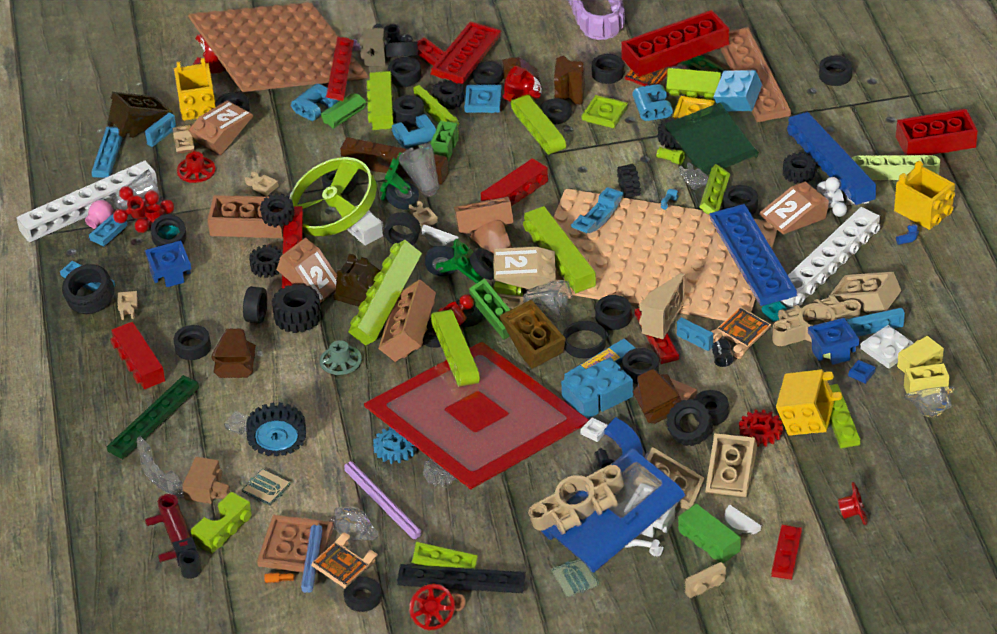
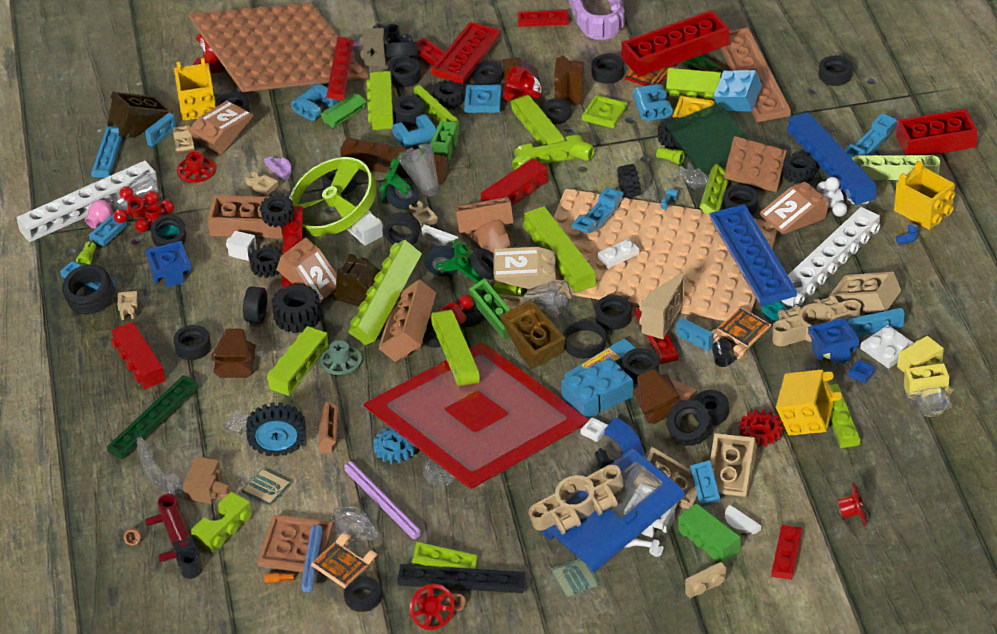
(85, 256): none -> lime pin
(128, 536): none -> nougat hinge
(241, 245): none -> white brick
(280, 167): none -> lavender tile
(297, 361): none -> lime brick
(327, 427): none -> nougat piece
(543, 18): none -> red tile
(572, 148): none -> lime plate
(618, 253): none -> white plate
(705, 483): none -> dark azure plate
(754, 164): none -> nougat plate
(874, 138): none -> dark azure slope

